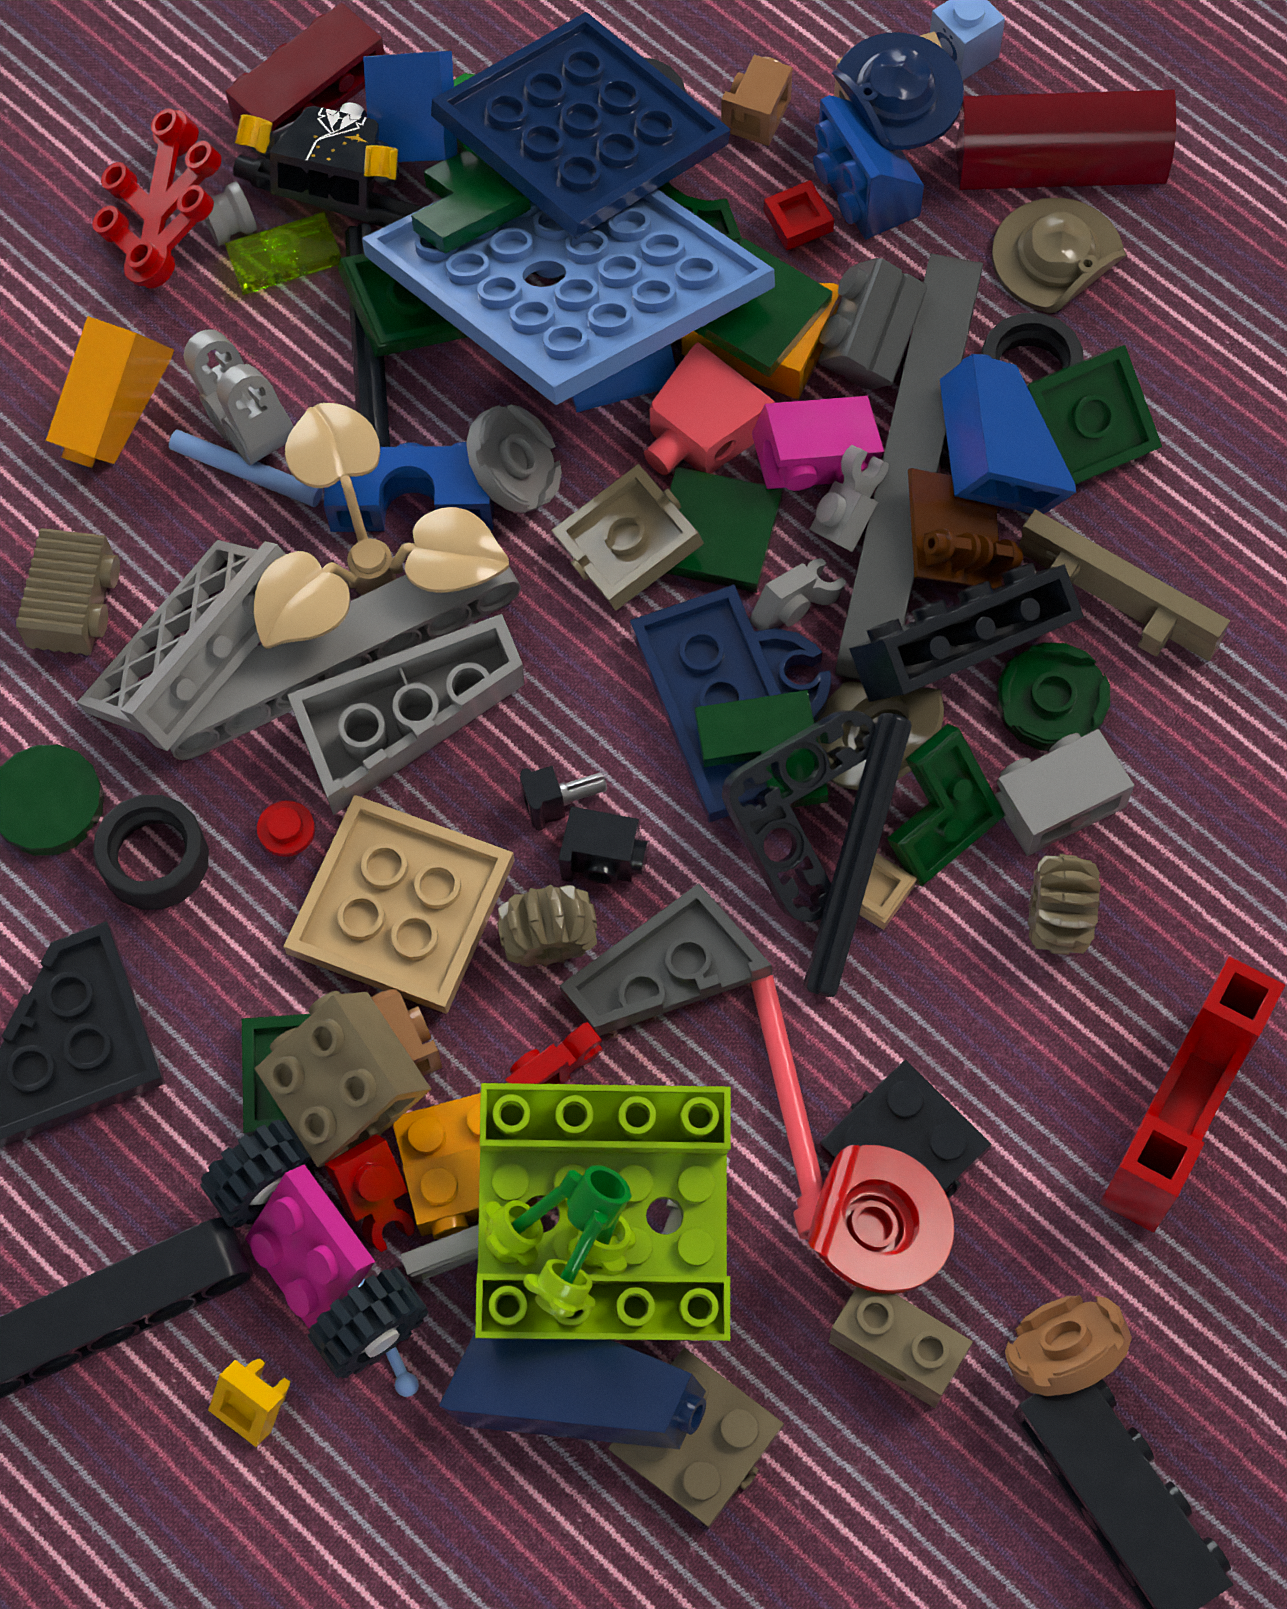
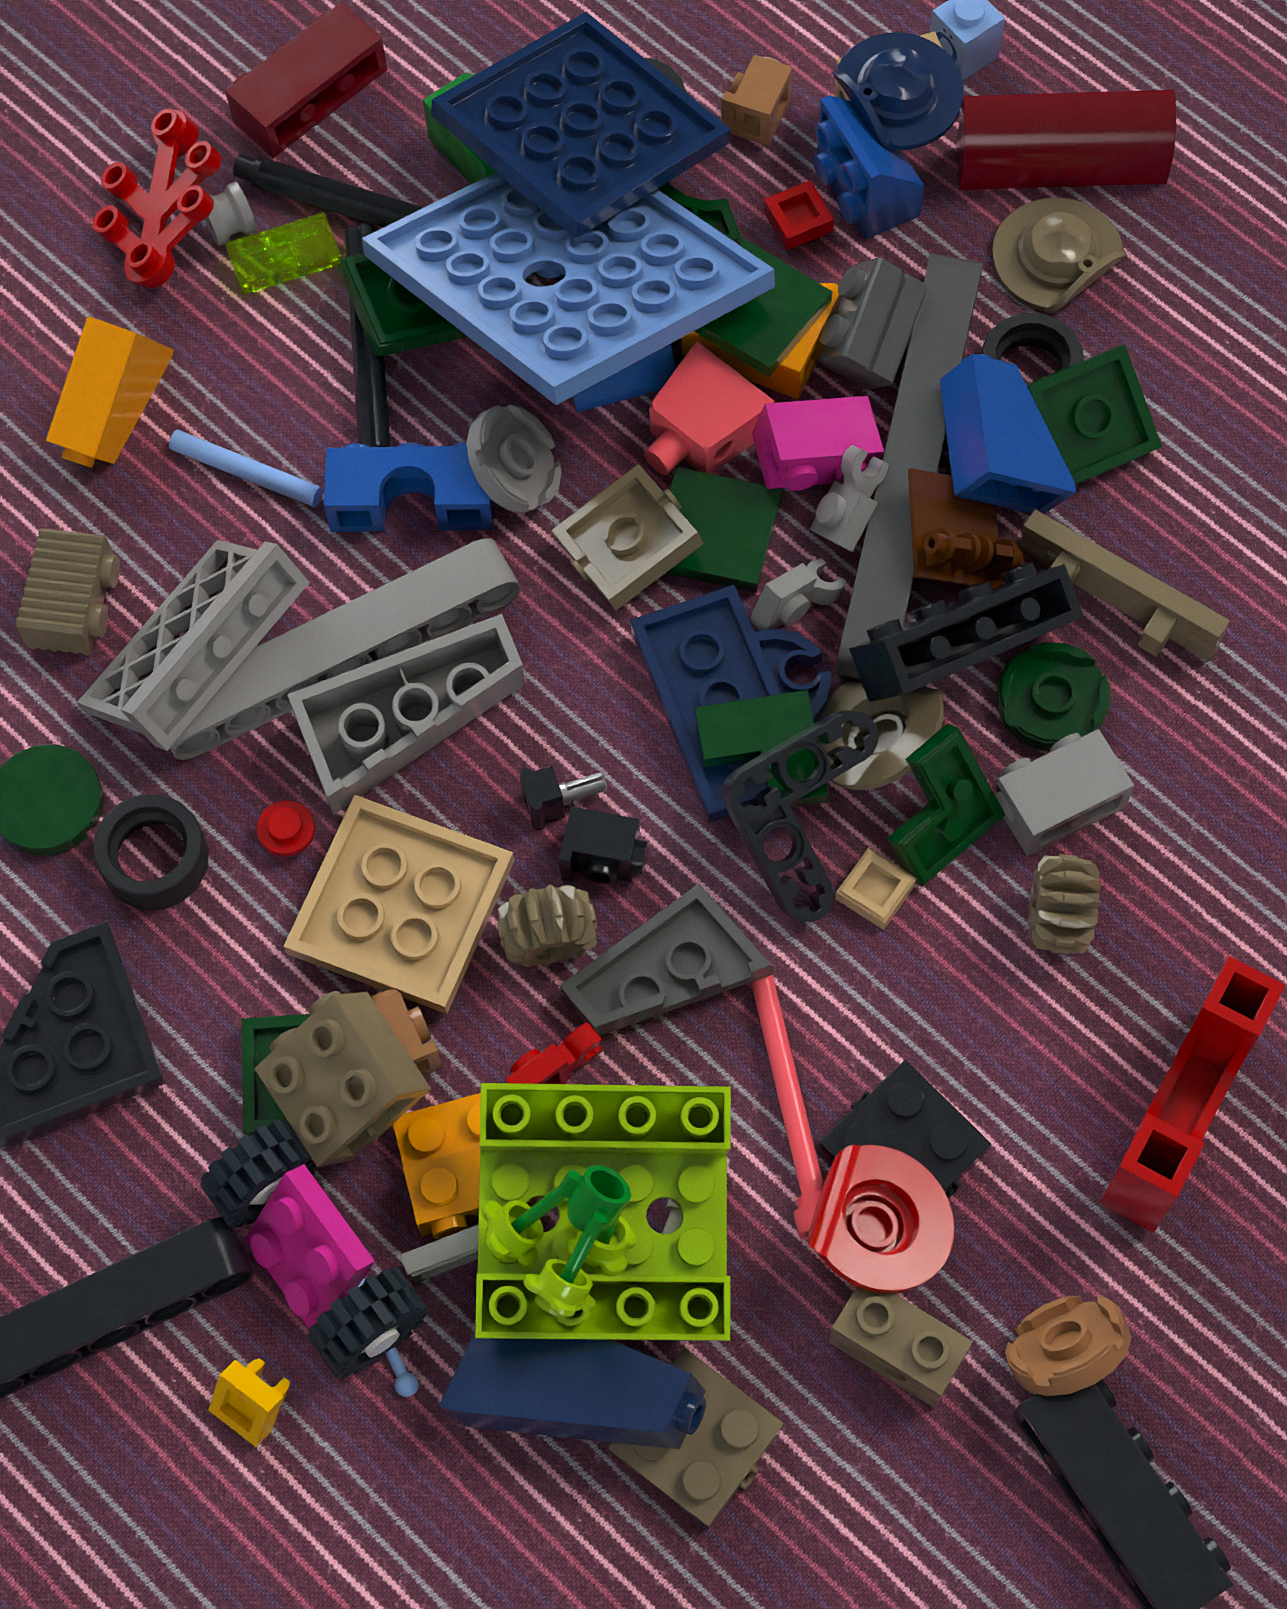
(237, 397): light grey piece -> none
(305, 601): tan plant -> none
(324, 156): black torso -> none
(367, 1185): red plate -> none
(400, 101): blue tile -> none
(471, 203): dark green tile -> none
(857, 855): black axle -> none

